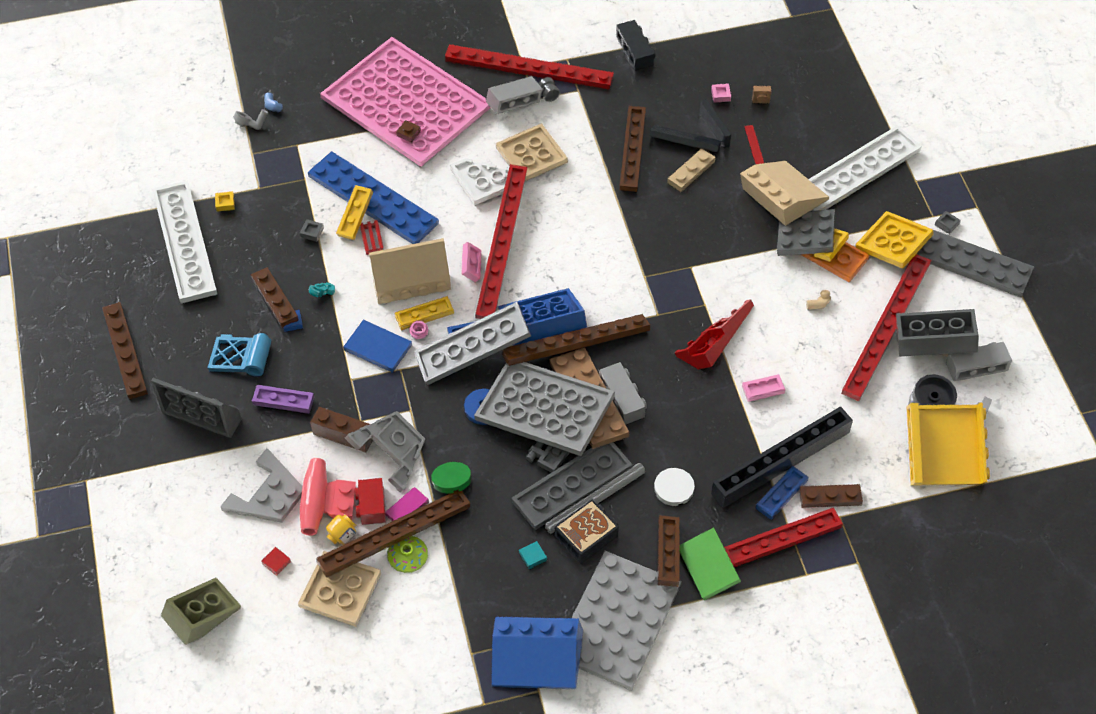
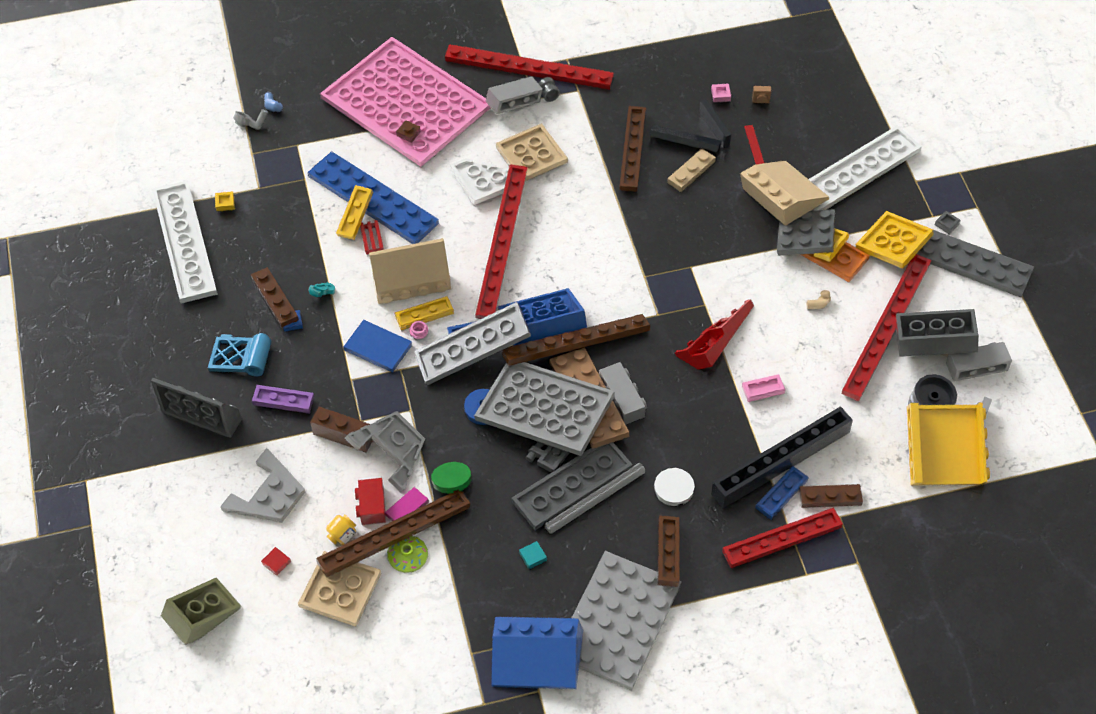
(124, 350): reddish brown plate -> none
(311, 230): dark grey plate -> none
(323, 497): coral plate -> none
(471, 262): bright pink plate -> none
(586, 531): brick -> none
(635, 45): black brick -> none
(709, 564): bright green tile -> none

